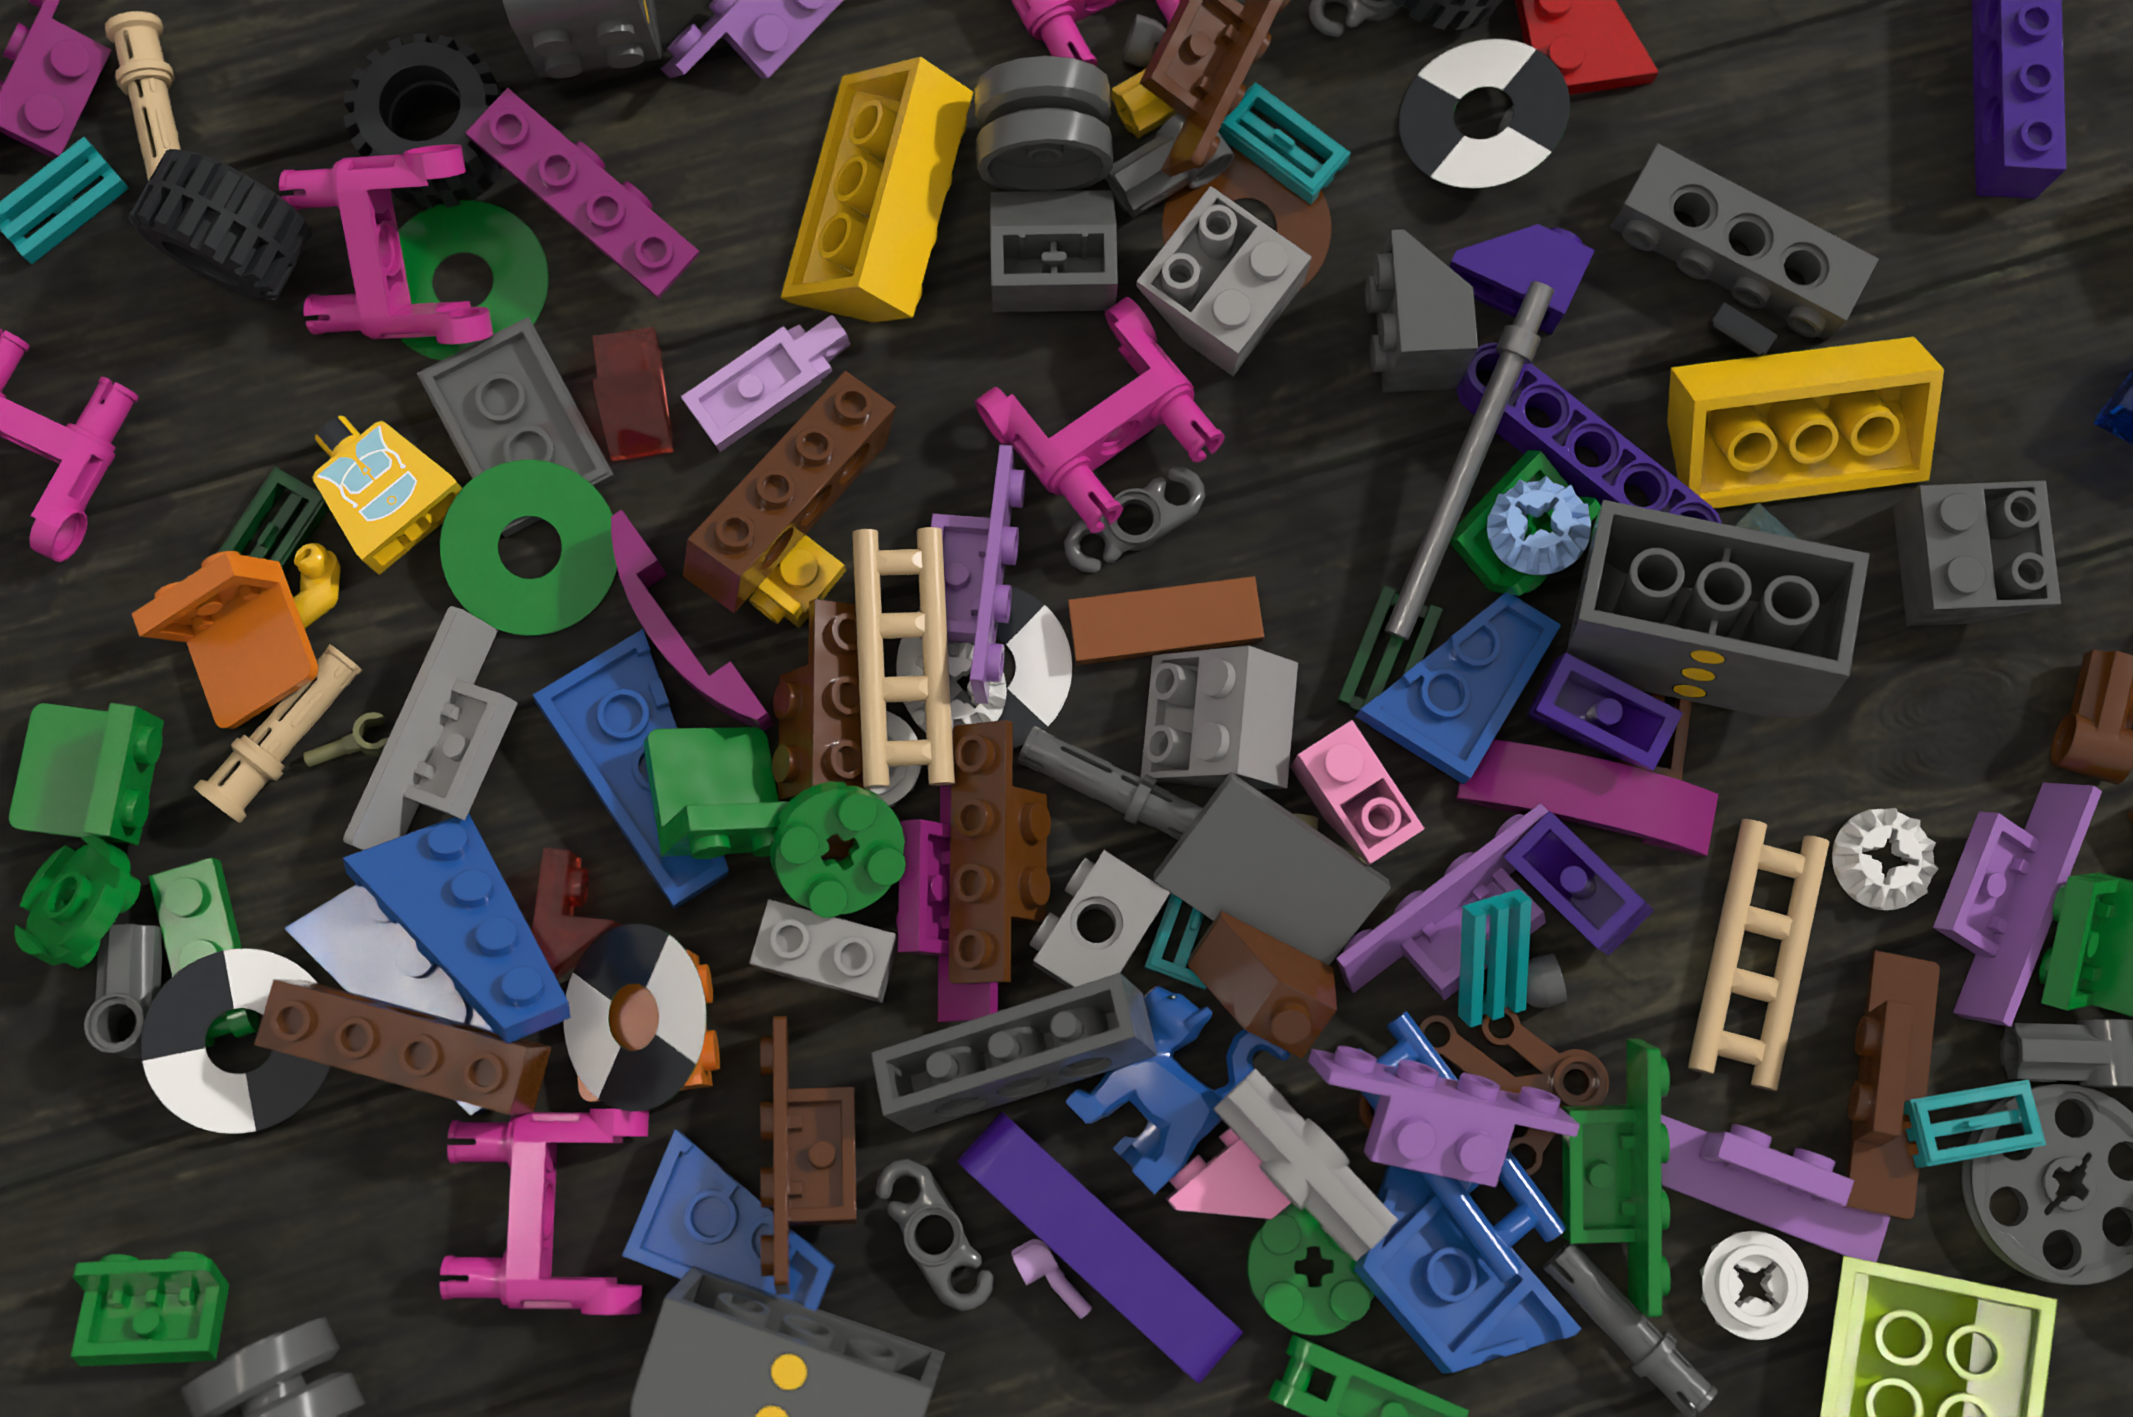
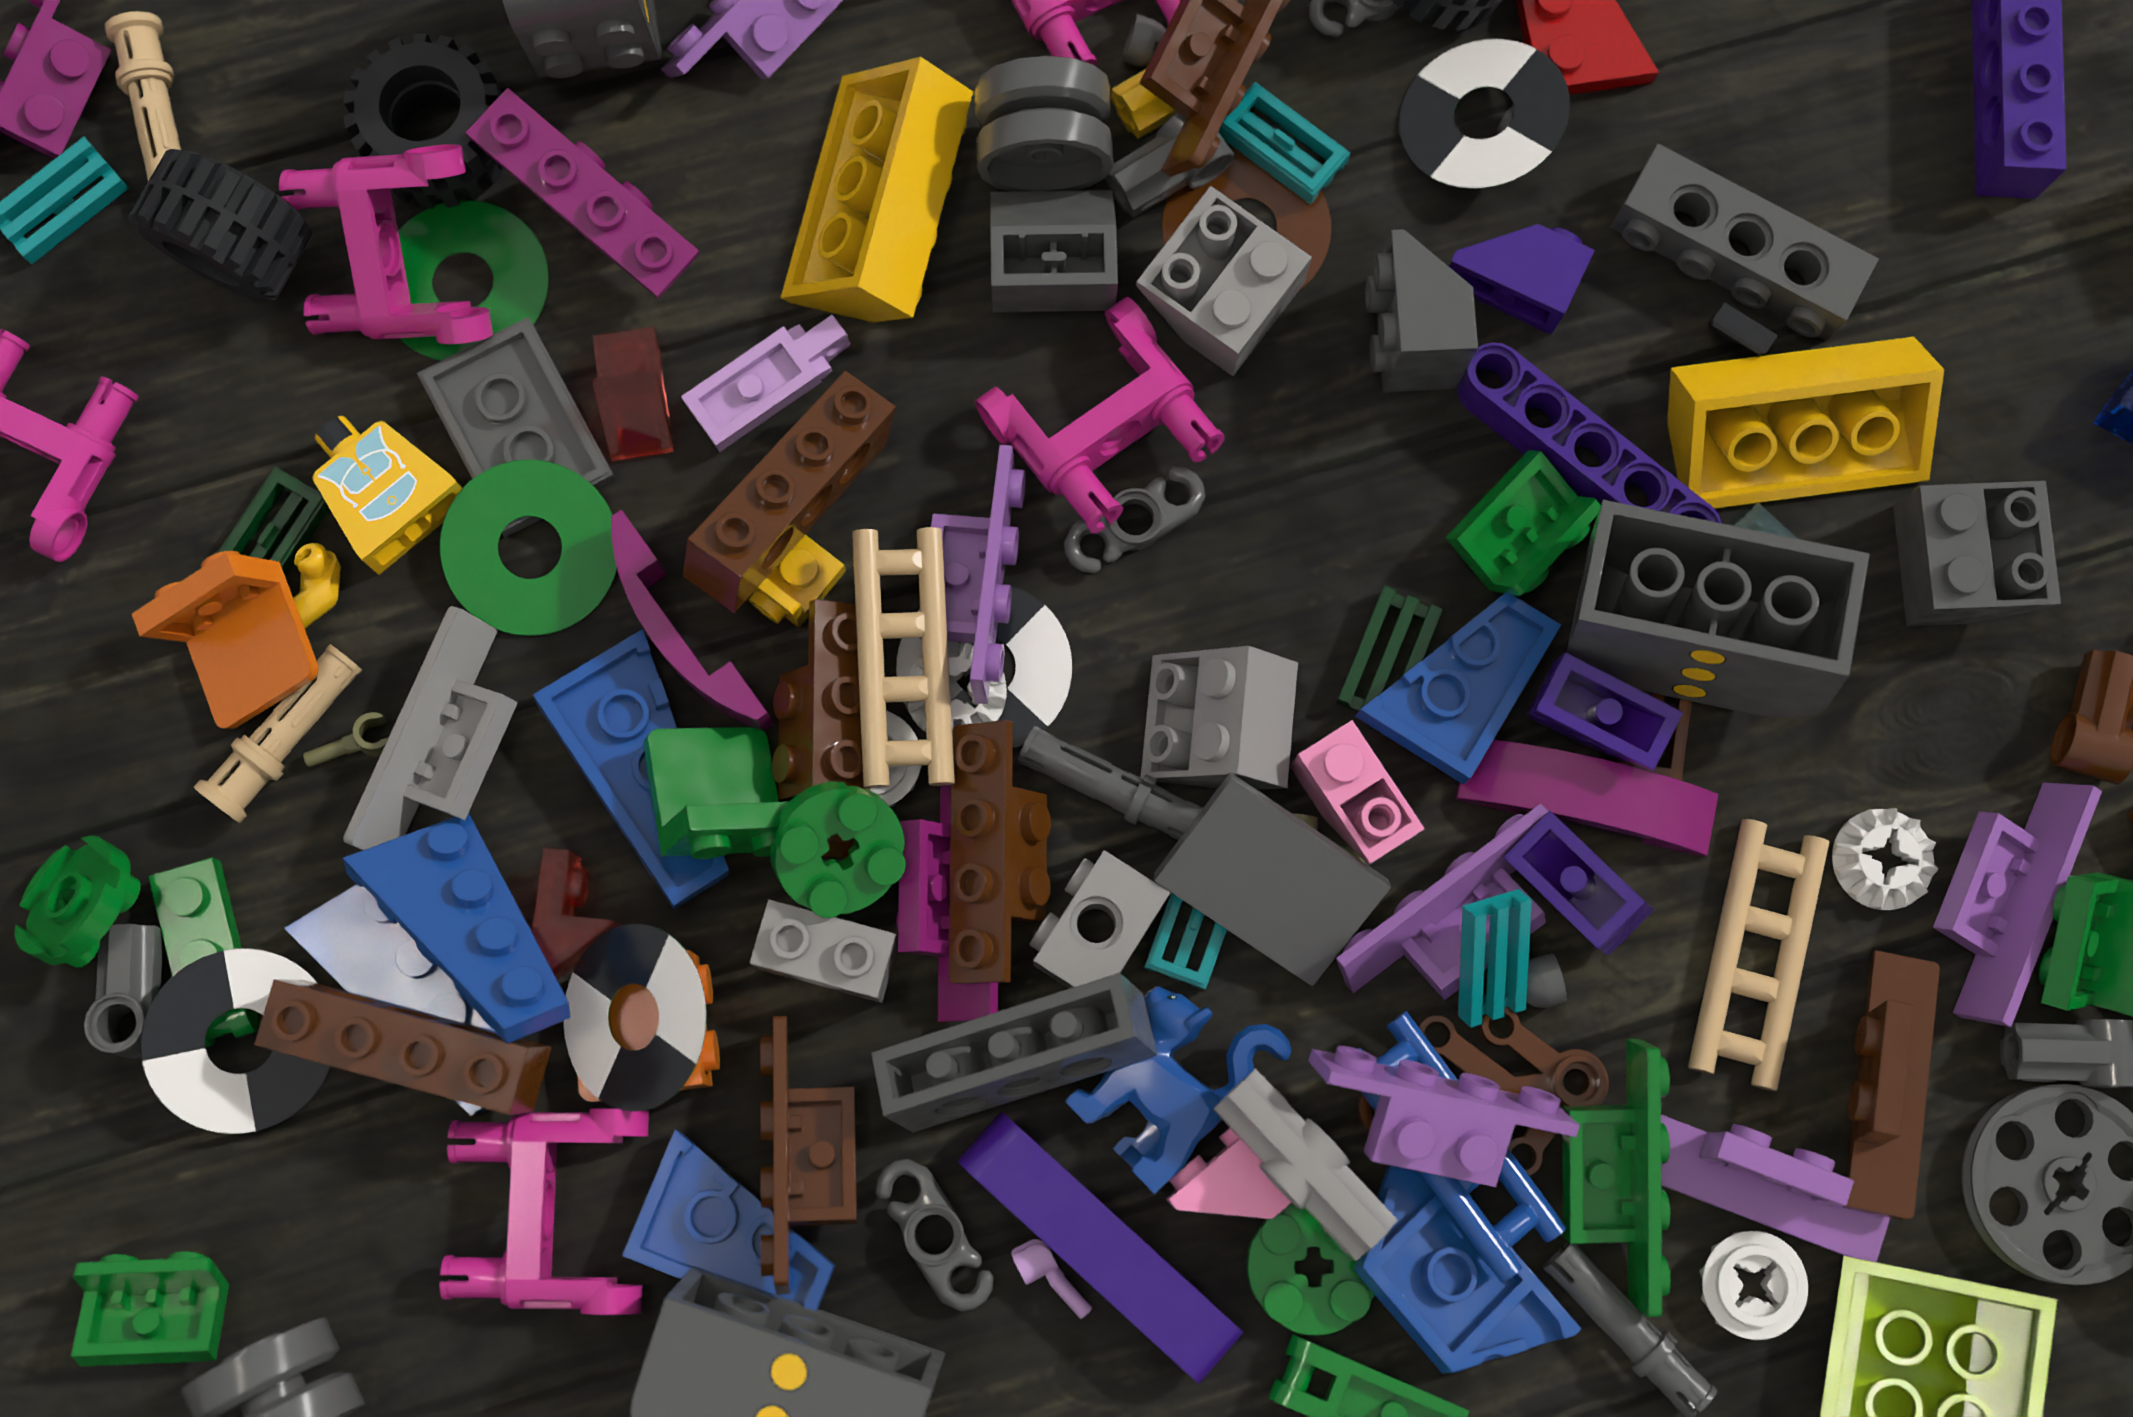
(87, 772): green bracket -> none
(1165, 620): dark orange tile -> none
(1265, 983): reddish brown slope -> none
(1515, 348): flat silver bar -> none
(1543, 551): light blue gear -> none
(1924, 1132): teal tile -> none

